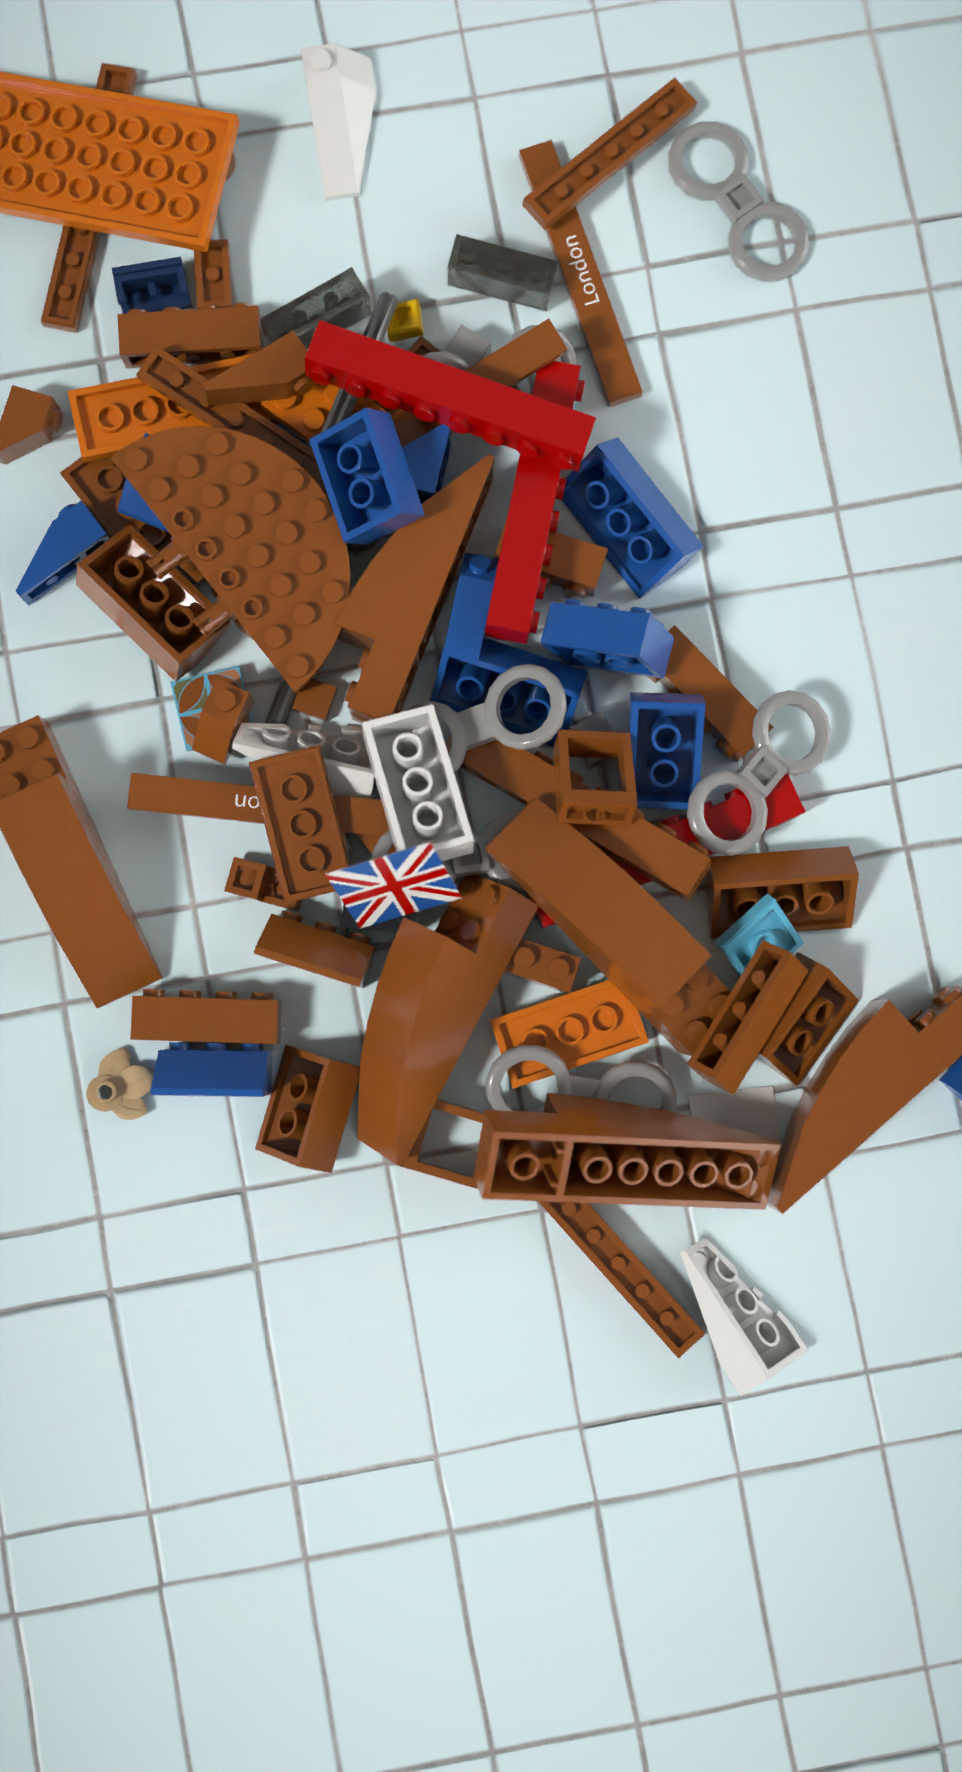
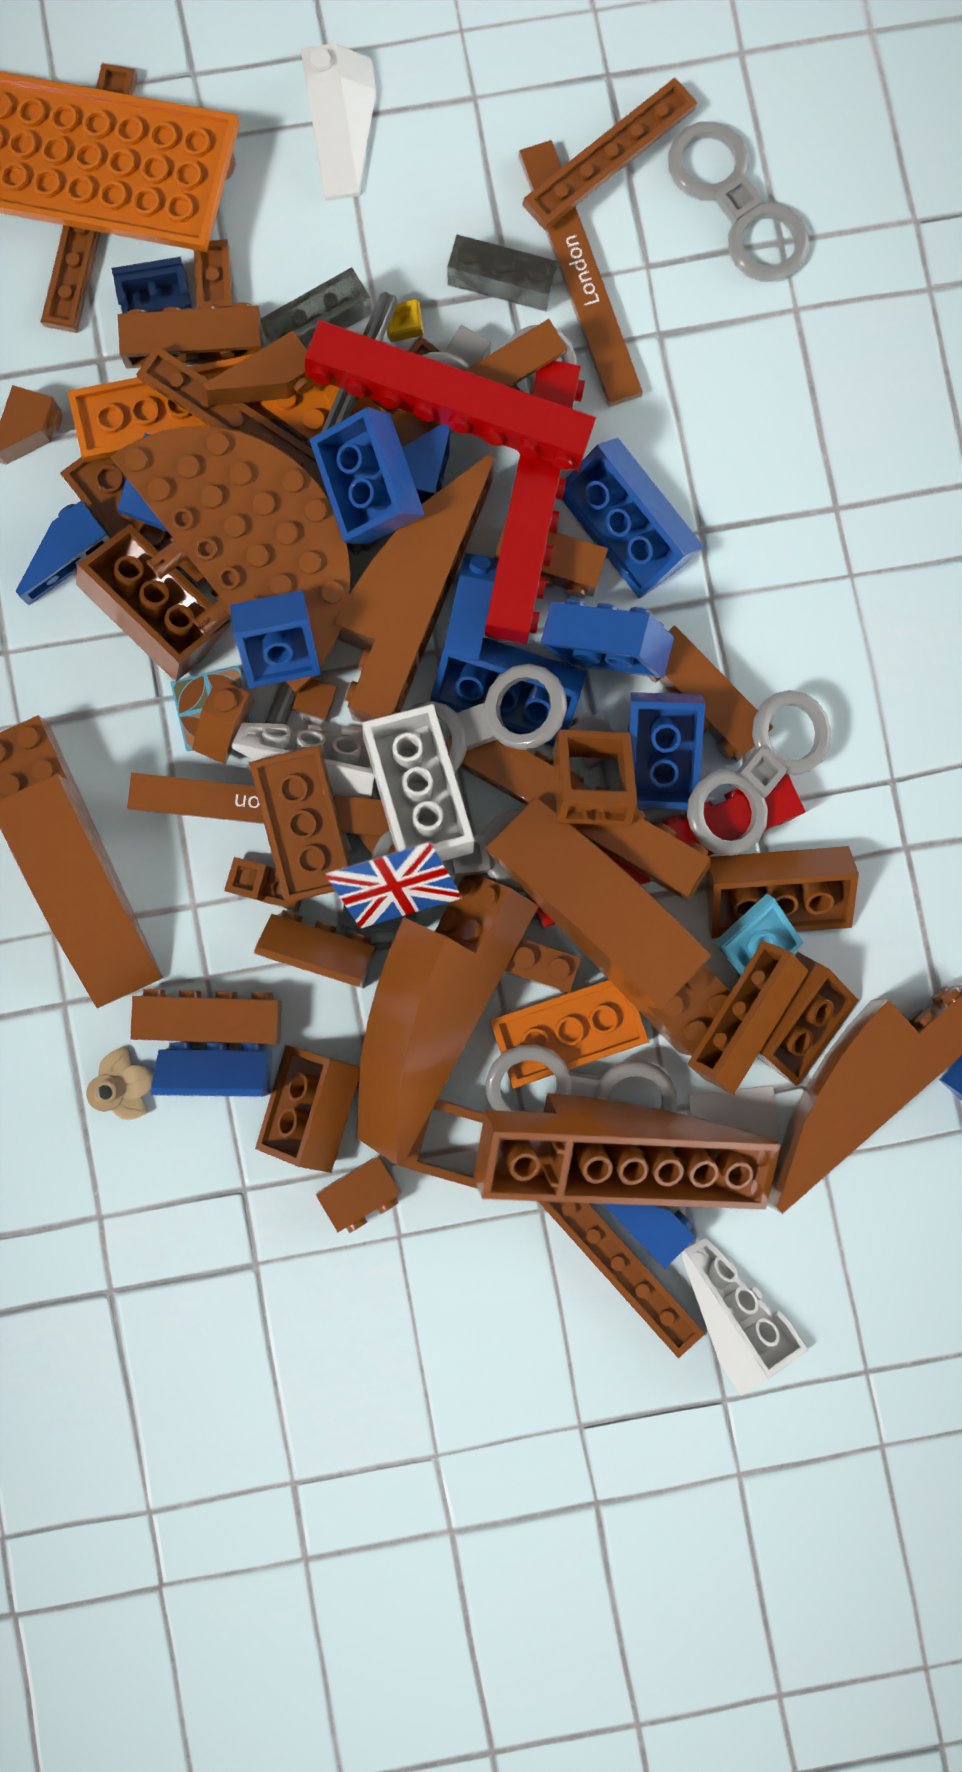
(274, 639): none -> blue slope
(359, 1194): none -> dark orange brick
(656, 1229): none -> blue slope

